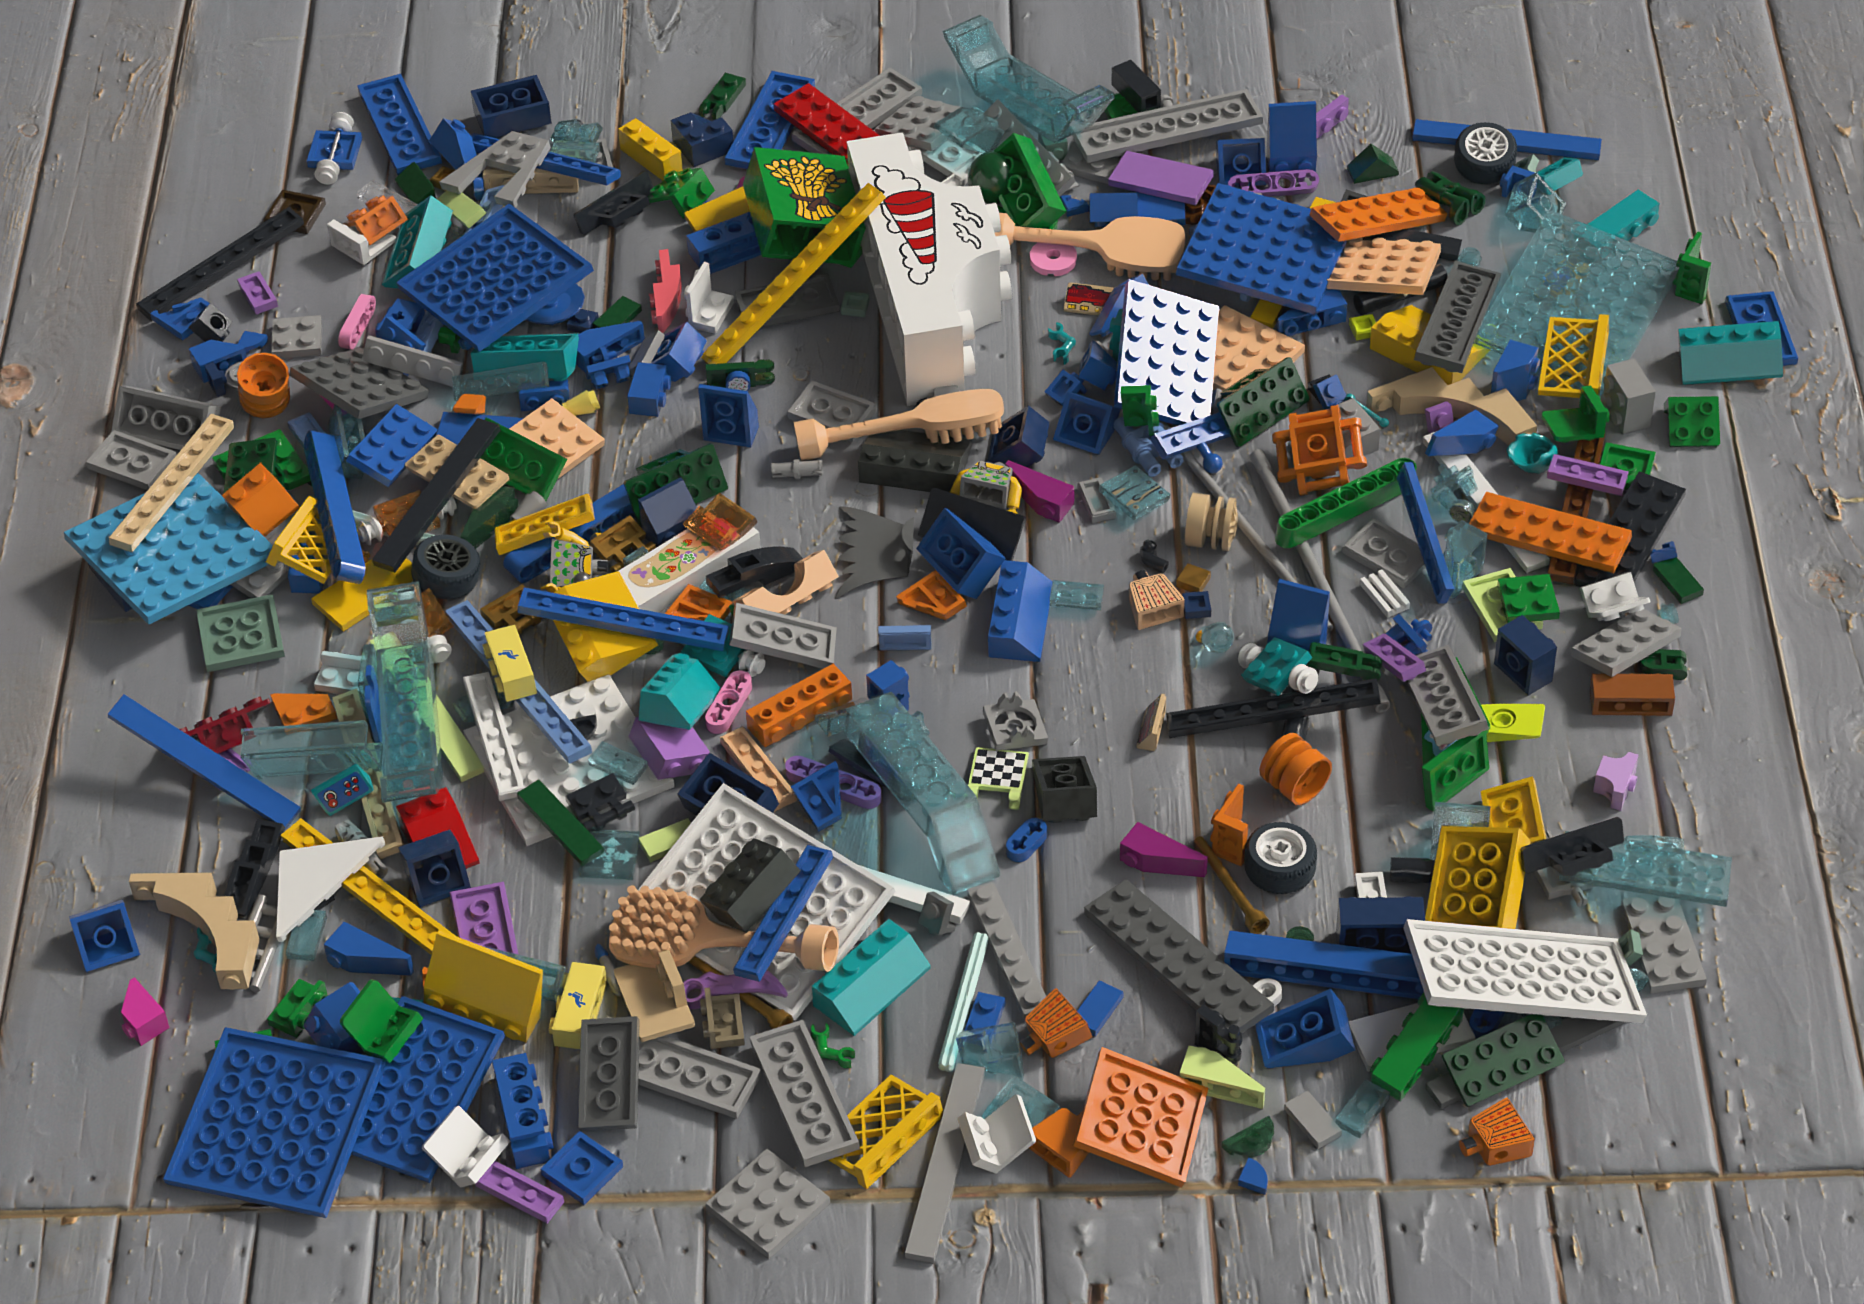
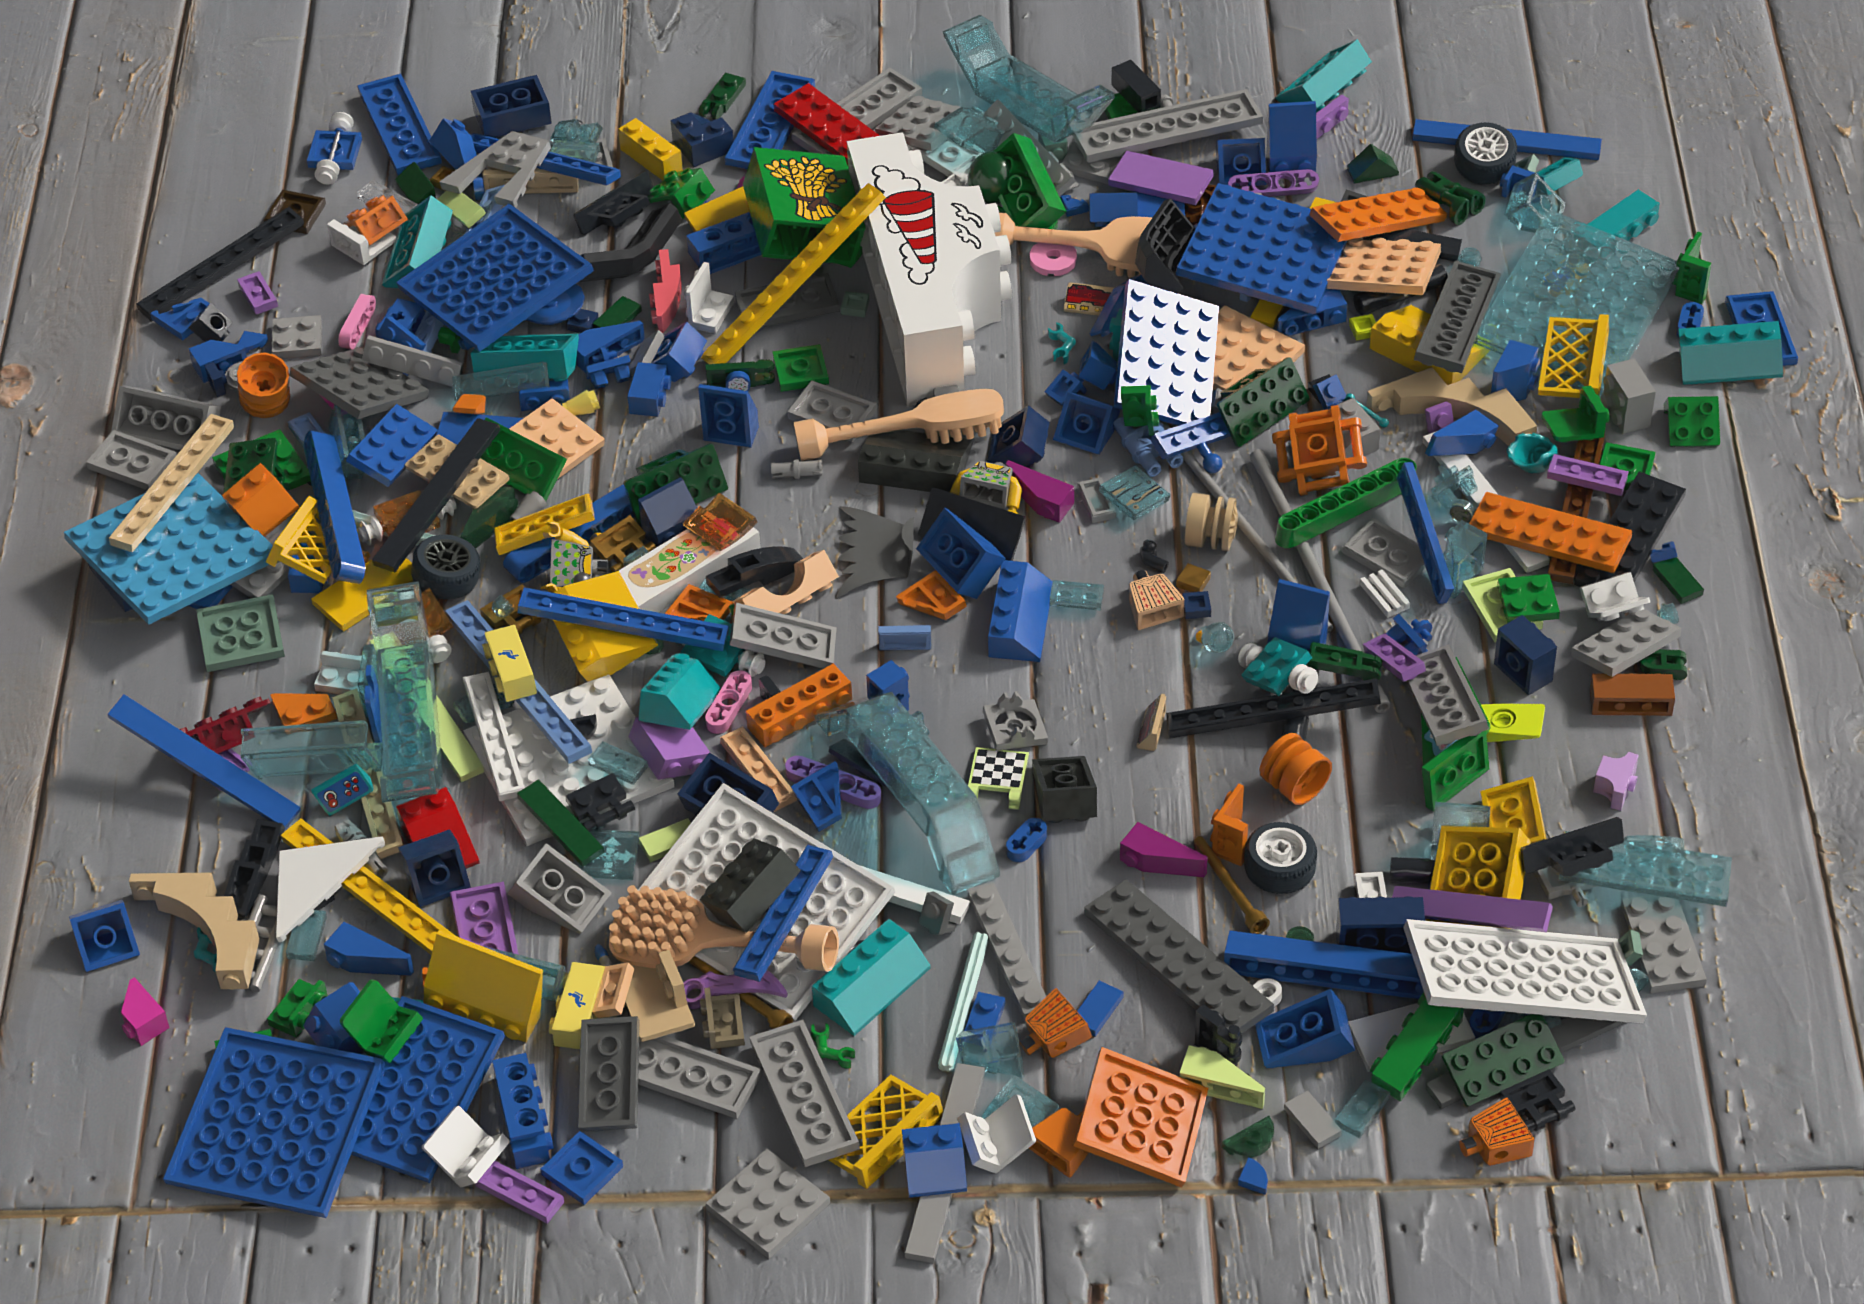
(502, 607): none -> clear light blue hinge
(559, 891): none -> light grey slope
(613, 990): none -> light nougat plate
(640, 251): none -> black piece
(767, 687): none -> black tile
(799, 367): none -> green plate
(934, 1160): none -> blue slope
(1163, 246): none -> black piece
(1328, 76): none -> teal slope
(1481, 909): none -> medium lavender tile
(1537, 1092): none -> black plate
(1687, 321): none -> blue beam

